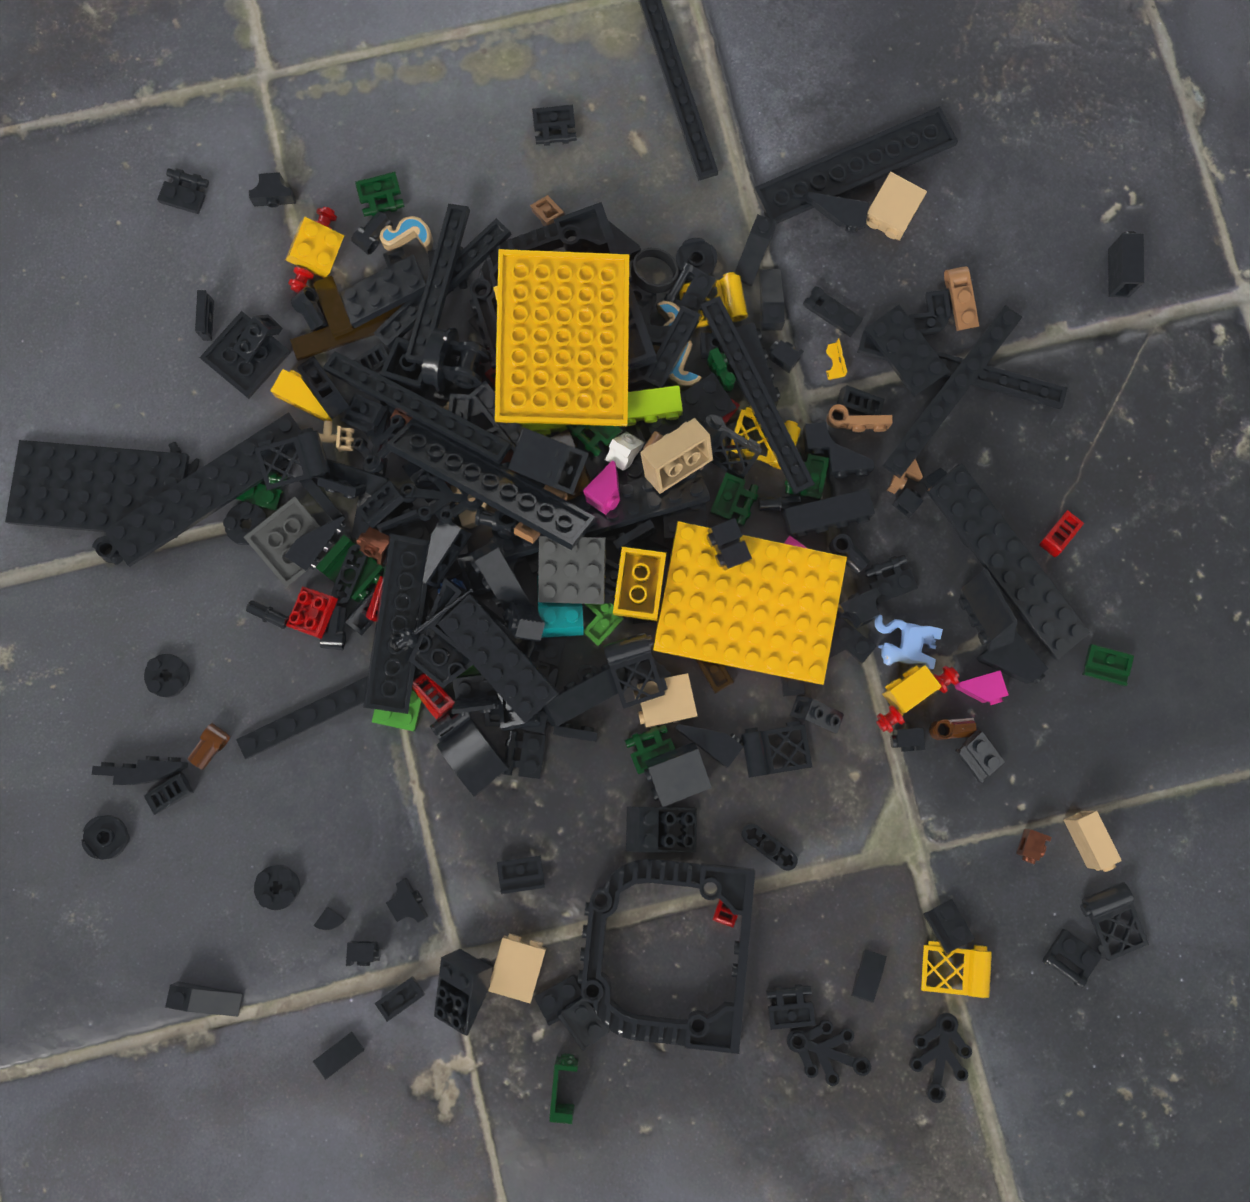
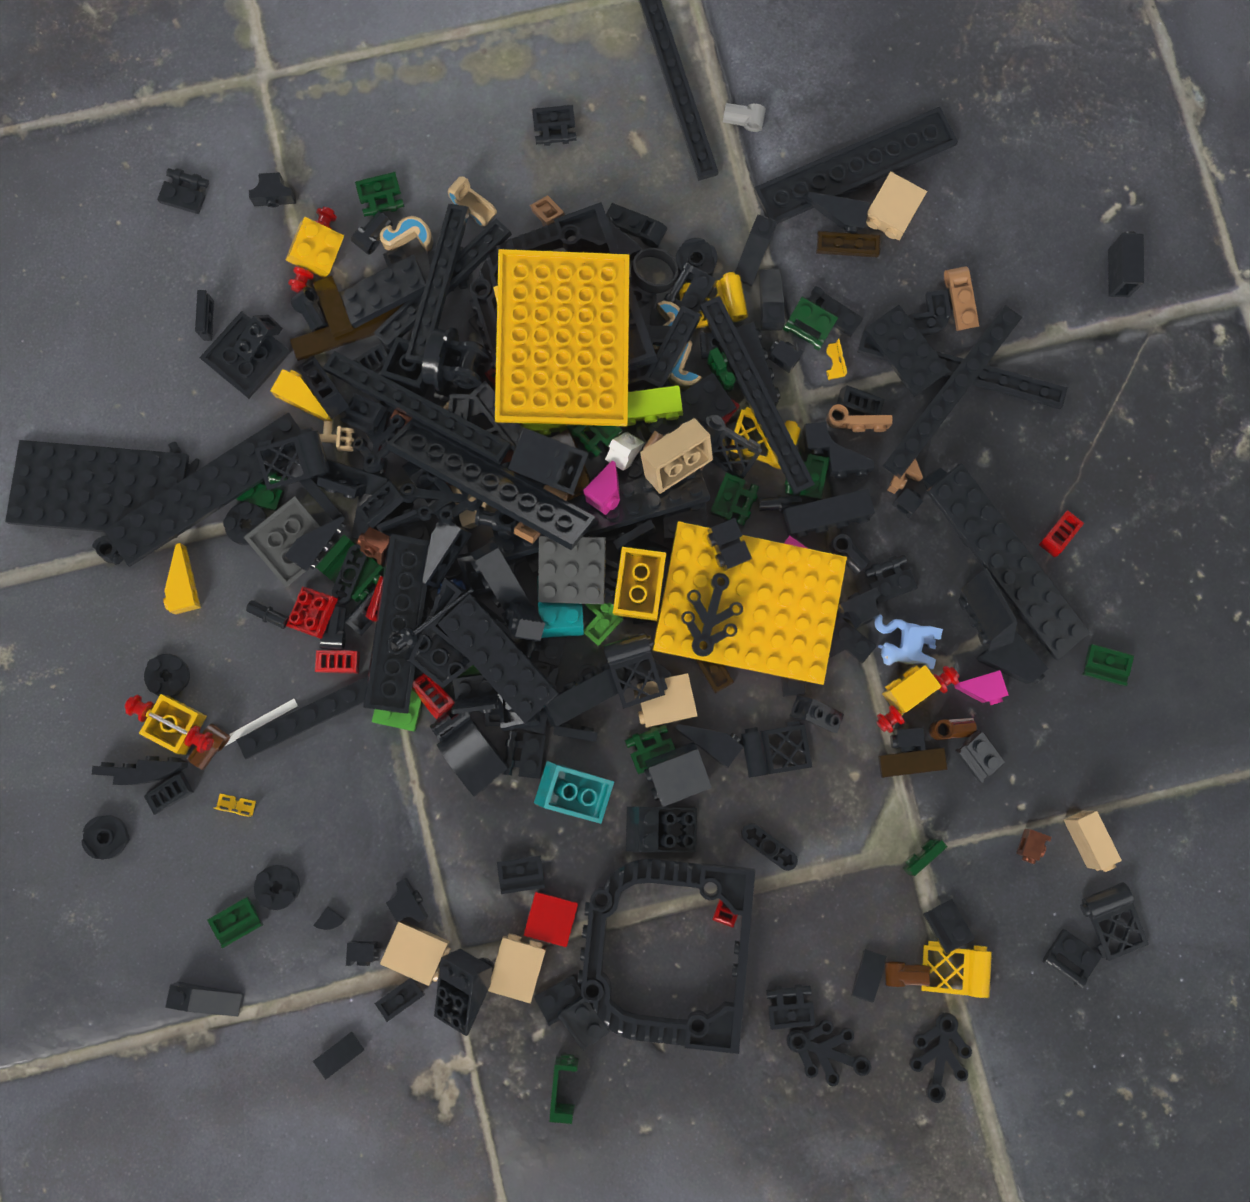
(170, 723): none -> yellow brick
(180, 584): none -> yellow slope
(235, 922): none -> dark green plate
(240, 806): none -> yellow piece
(262, 720): none -> white sticker
(354, 664): none -> red slope
(415, 953): none -> tan brick
(480, 208): none -> tan animal
(550, 919): none -> red tile
(573, 792): none -> teal slope
(637, 224): none -> black plate
(710, 618): none -> black plant
(748, 116): none -> light grey piece
(813, 316): none -> dark green plate
(848, 244): none -> dark brown tile
(900, 974): none -> reddish brown piece
(912, 762): none -> dark brown tile
(930, 851): none -> dark green plate

